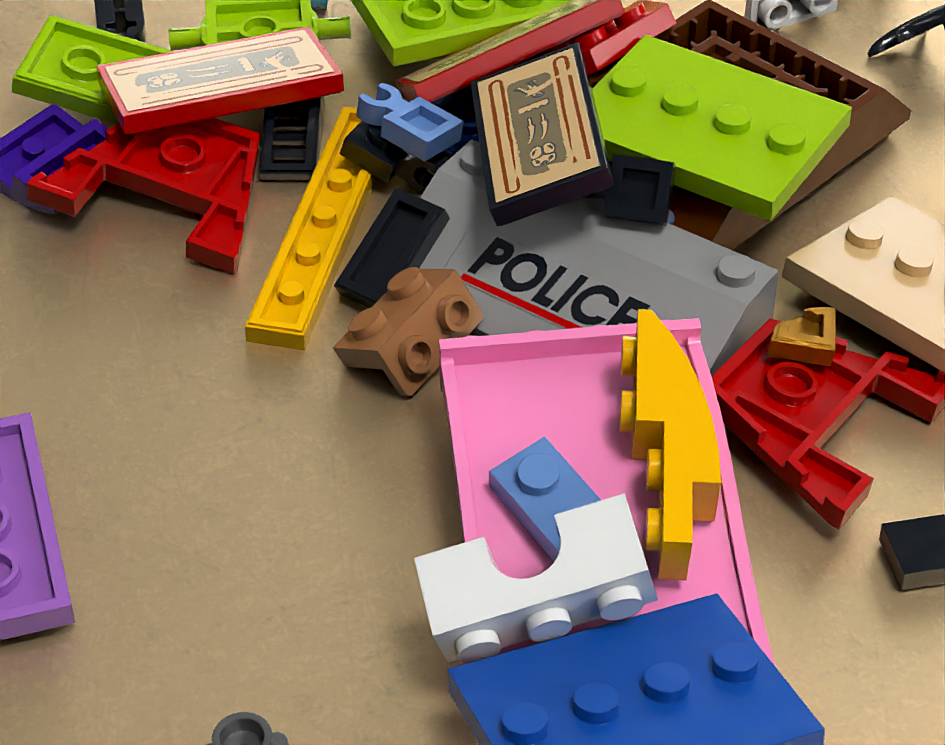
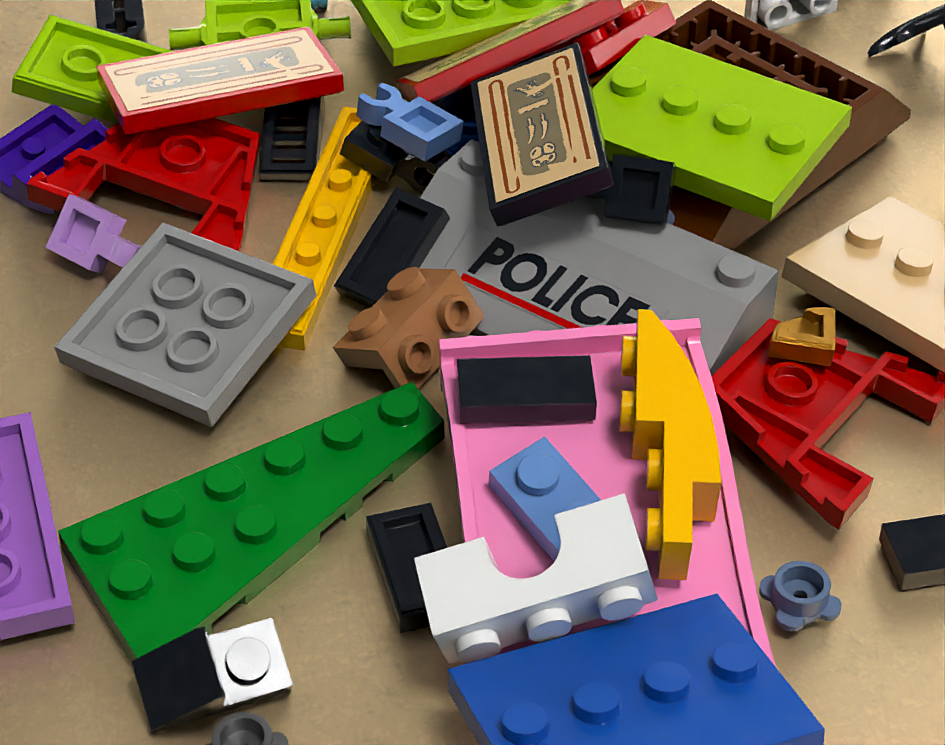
(90, 236): none -> lavender plate
(186, 323): none -> light grey plate
(210, 673): none -> black slope
(239, 525): none -> green wing
(396, 541): none -> black tile
(525, 389): none -> black tile
(800, 595): none -> sand blue plate

